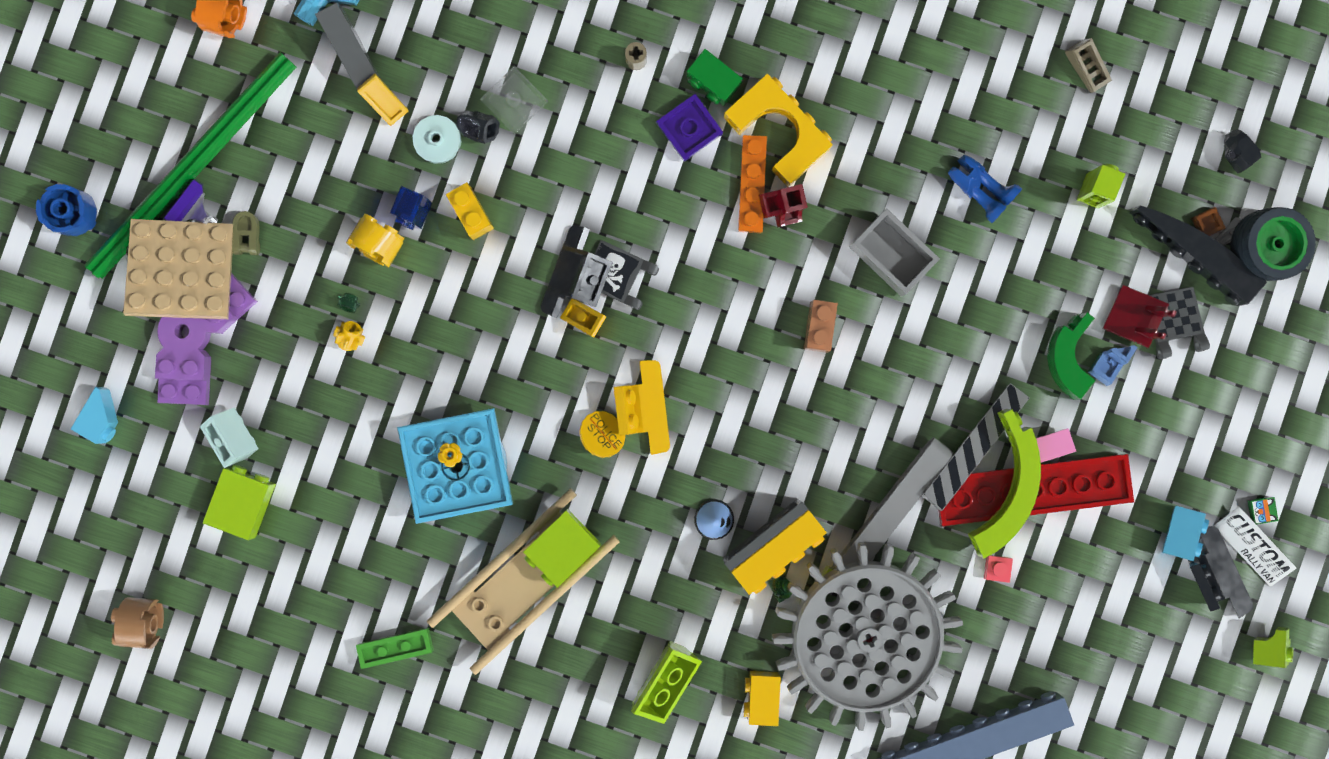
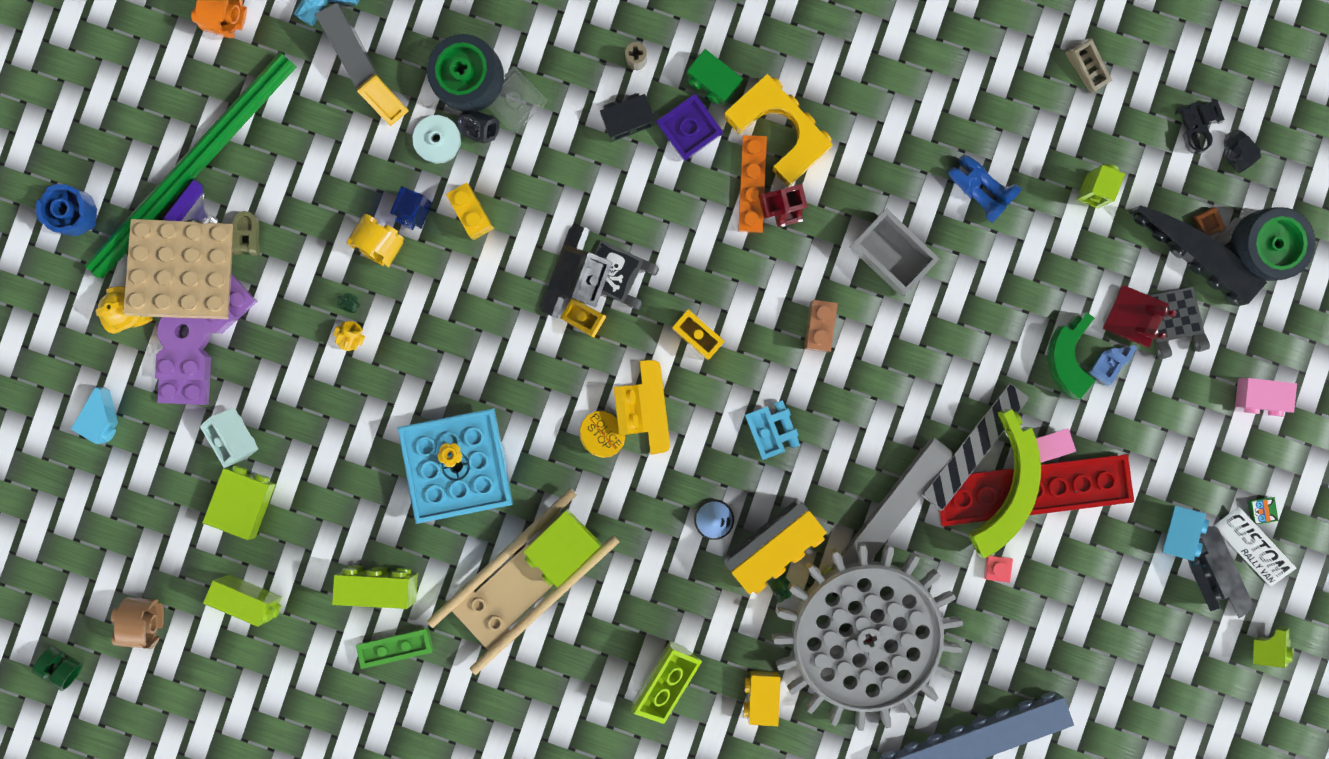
(57, 668): none -> dark green wheel
(114, 318): none -> yellow helmet
(243, 600): none -> lime brick
(375, 587): none -> lime brick
(465, 73): none -> wheel
(627, 117): none -> black brick
(698, 334): none -> yellow brick
(765, 432): none -> medium azure plate
(1199, 117): none -> black piece
(1265, 395): none -> bright pink brick

